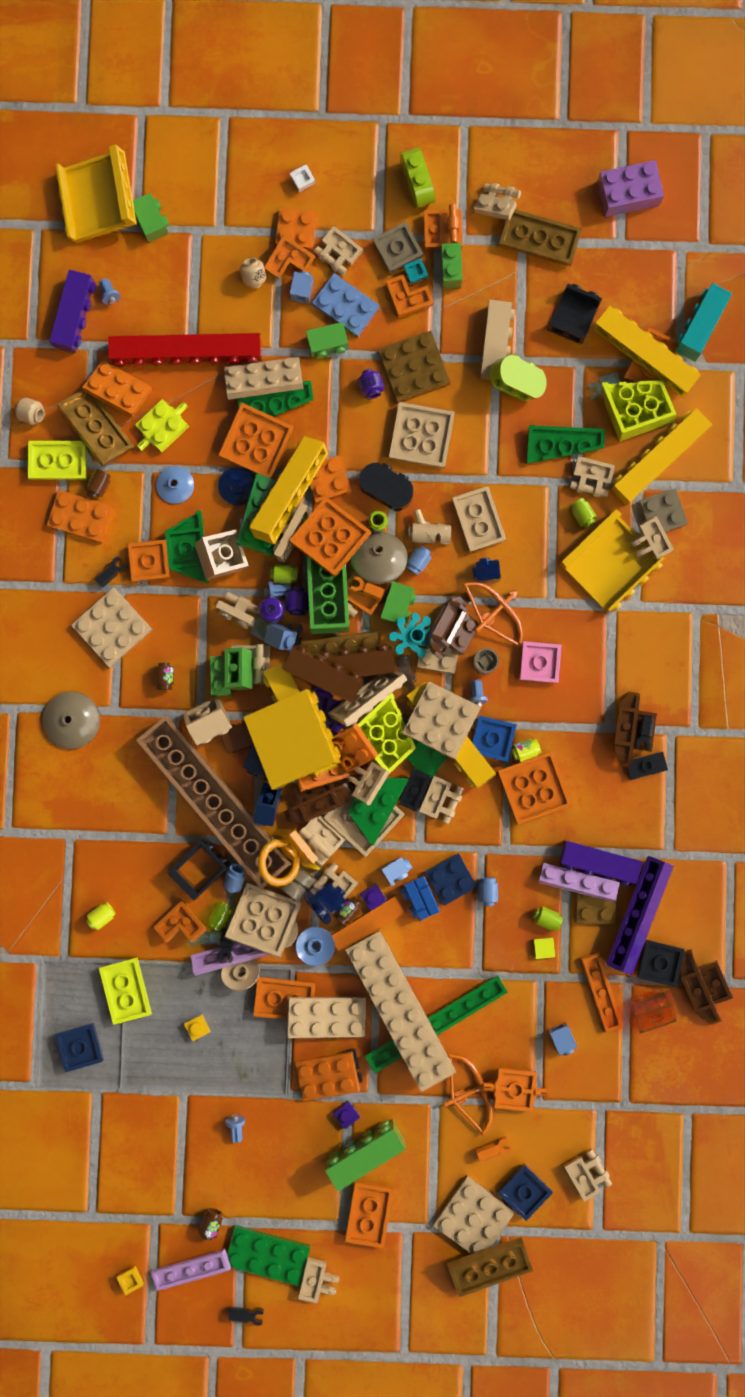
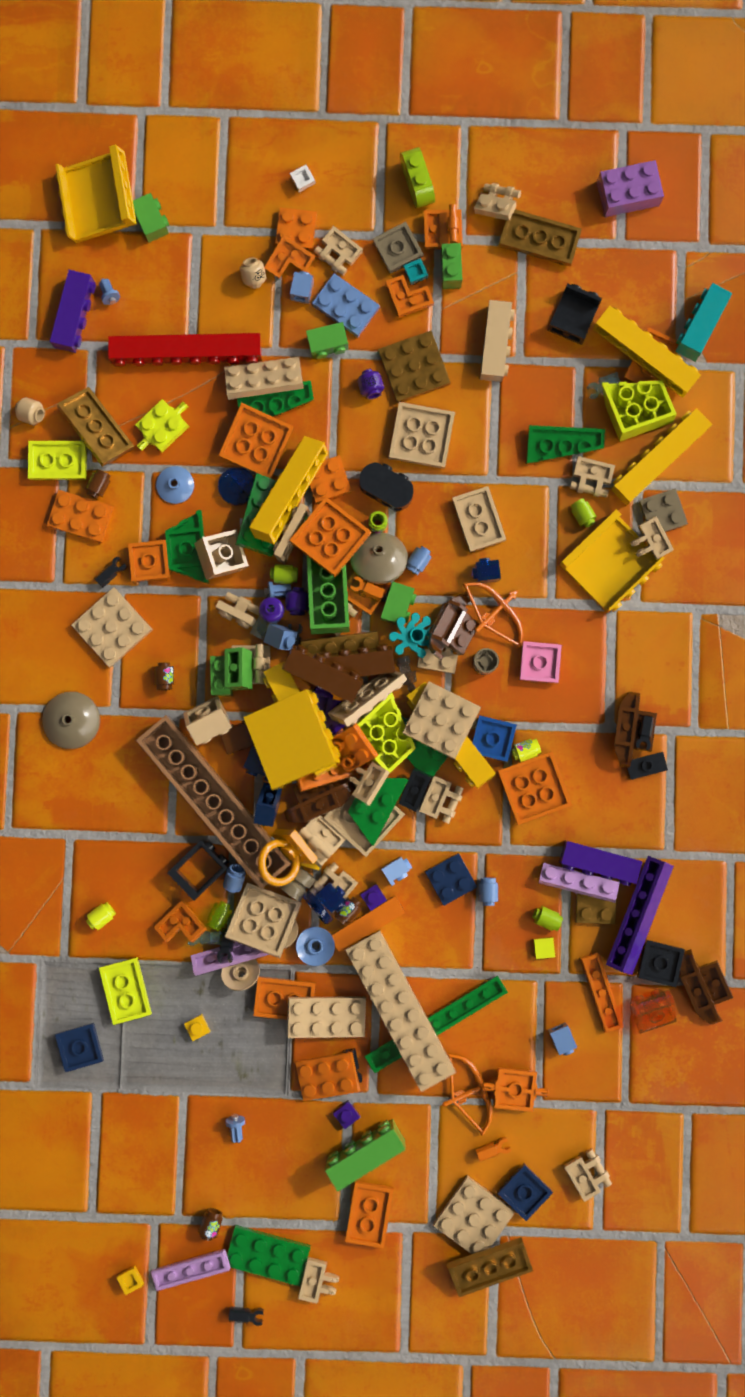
(117, 388): orange plate -> none
(420, 897): blue brick -> none
(426, 533): tan piece -> none
(477, 693): medium blue piece -> none
(518, 378): brick -> none

